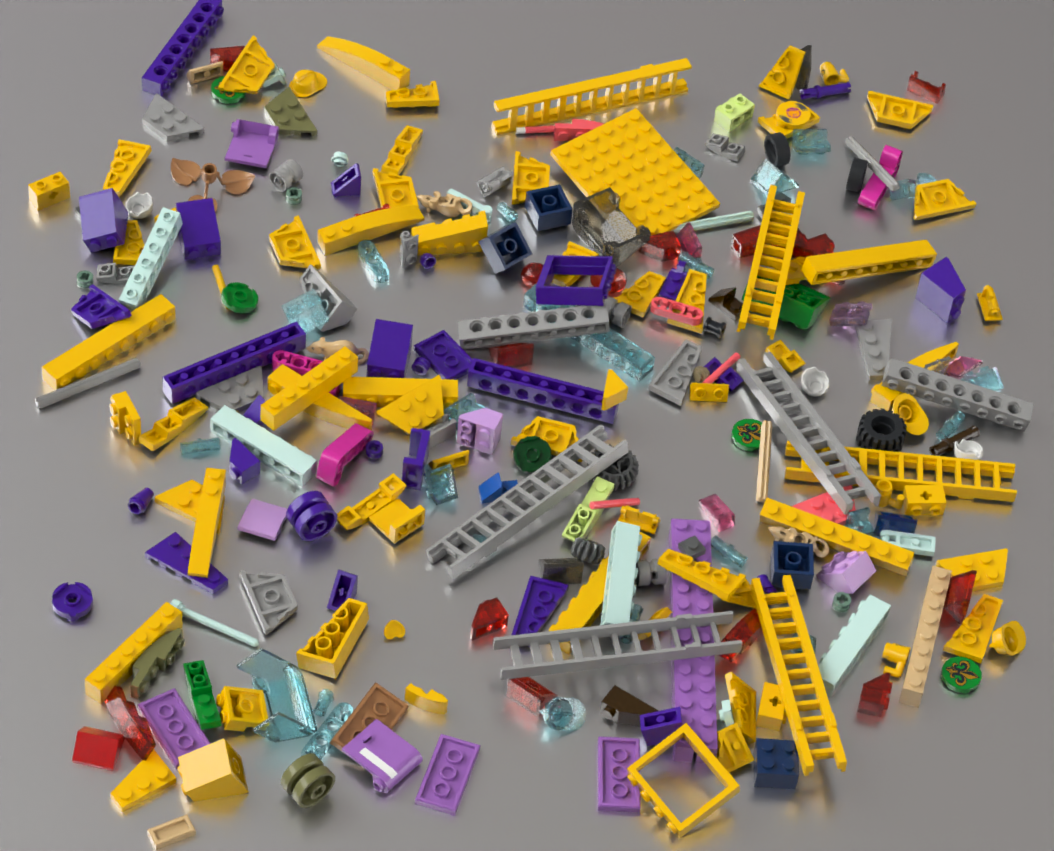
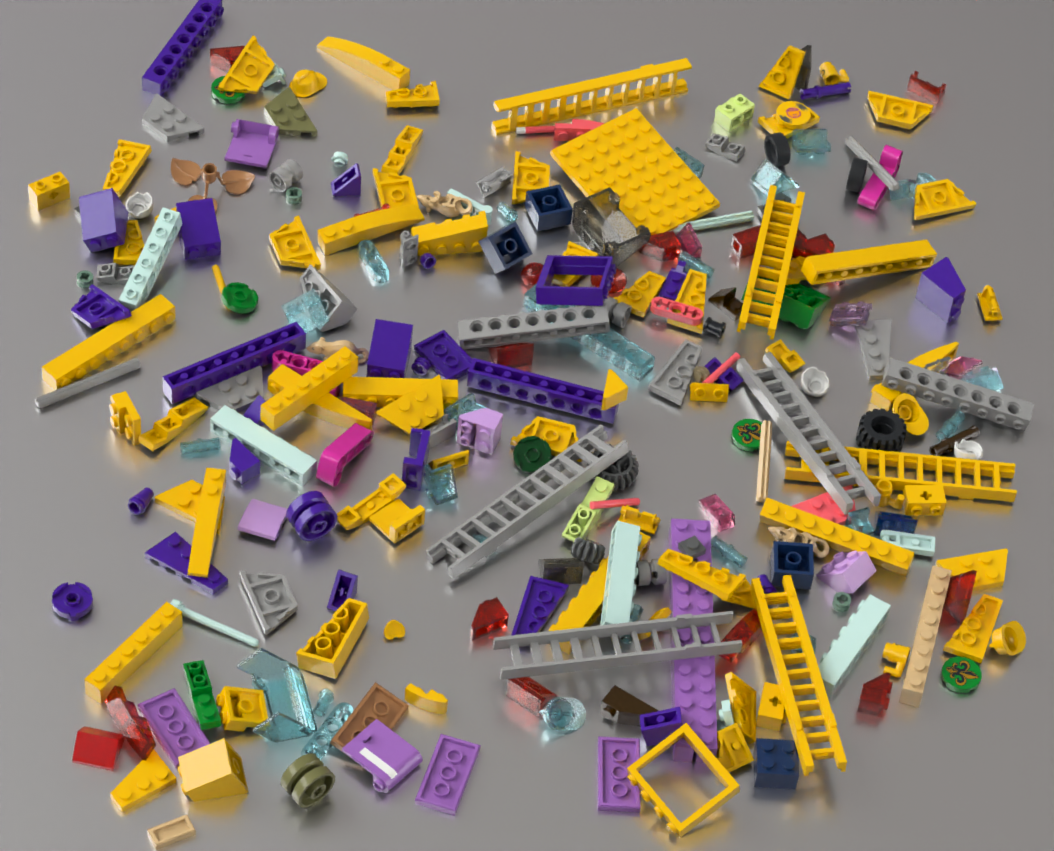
(155, 658): olive slope -> none
(205, 72): tan slope -> none
(371, 453): dark purple bush -> none
(494, 488): blue slope -> none

